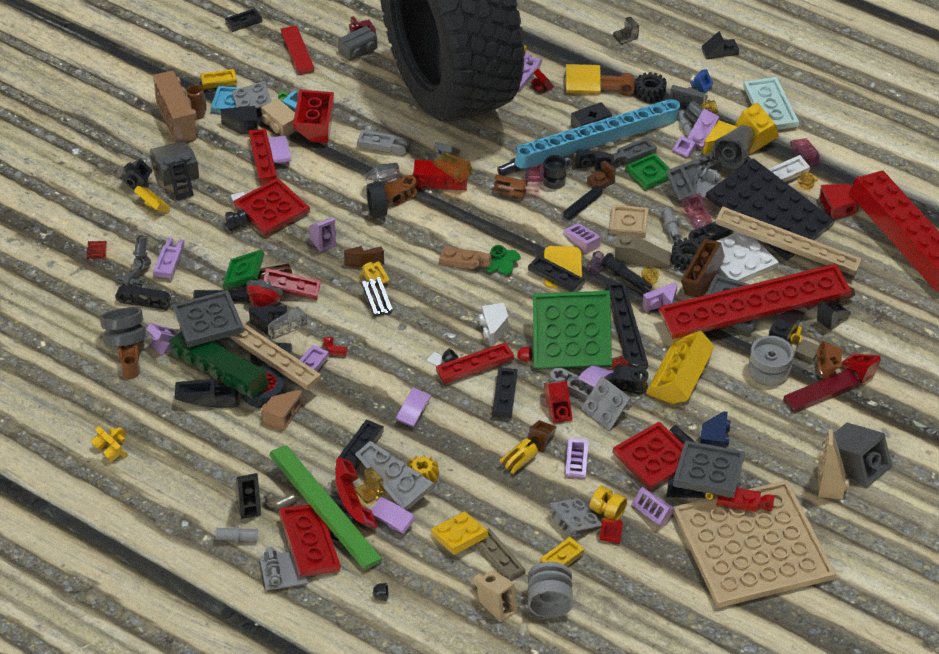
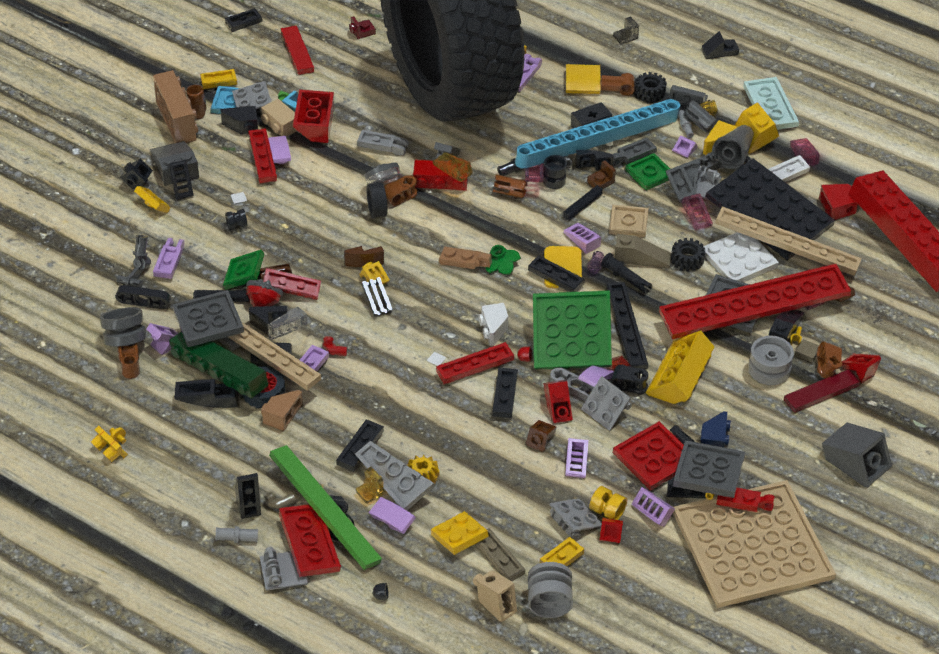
(97, 249): clear red tile -> none
(272, 206): red plate -> none
(323, 234): lavender slope -> none
(345, 477): red slope -> none
(357, 43): dark grey brick -> none
(413, 407): lavender slope -> none
(449, 355): black hinge -> none
(519, 455): yellow arm -> none
(542, 80): red tile -> none
(650, 274): clear yellow plate -> none
(659, 297): lavender slope -> none
(671, 224): light grey pin -> none
(701, 233): black beam -> none
(702, 81): blue tile -> none
(702, 268): reddish brown brick -> none
(703, 127): lavender plate -> none
(807, 180): clear yellow plate -> none
(830, 313): black slope -> none
(831, 470): tan wedge -> none

